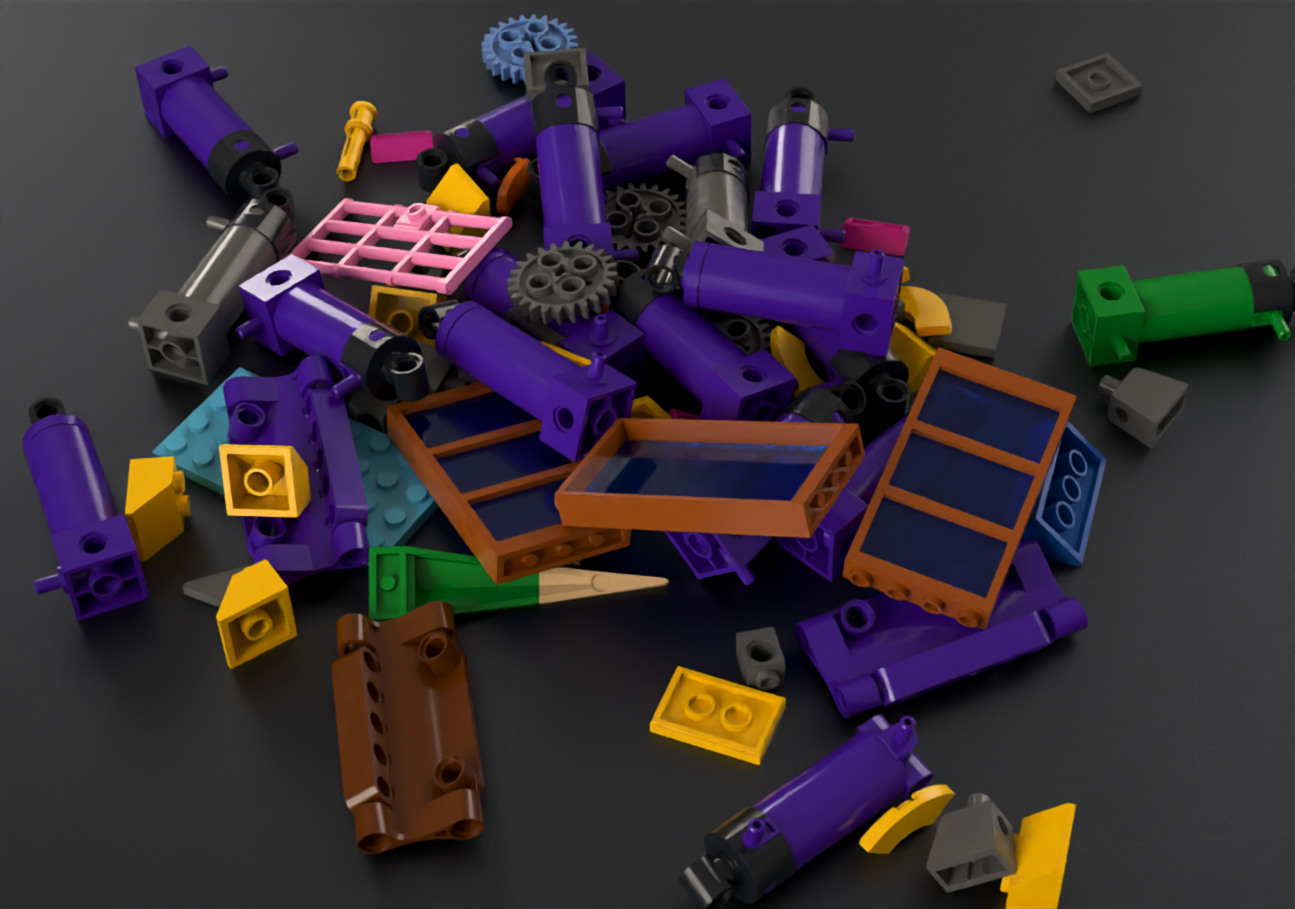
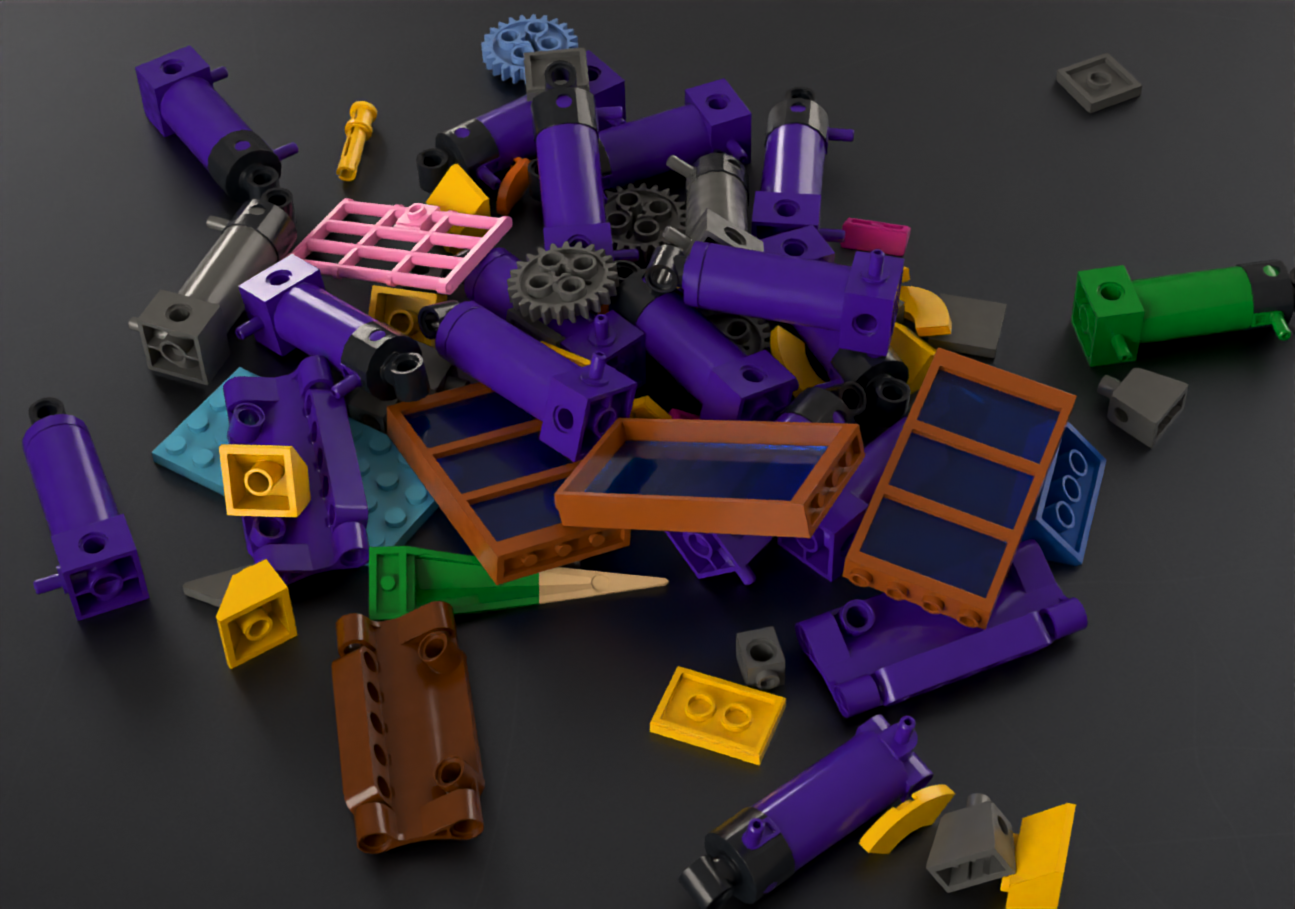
(155, 504): yellow slope -> none
(399, 146): dark pink slope -> none

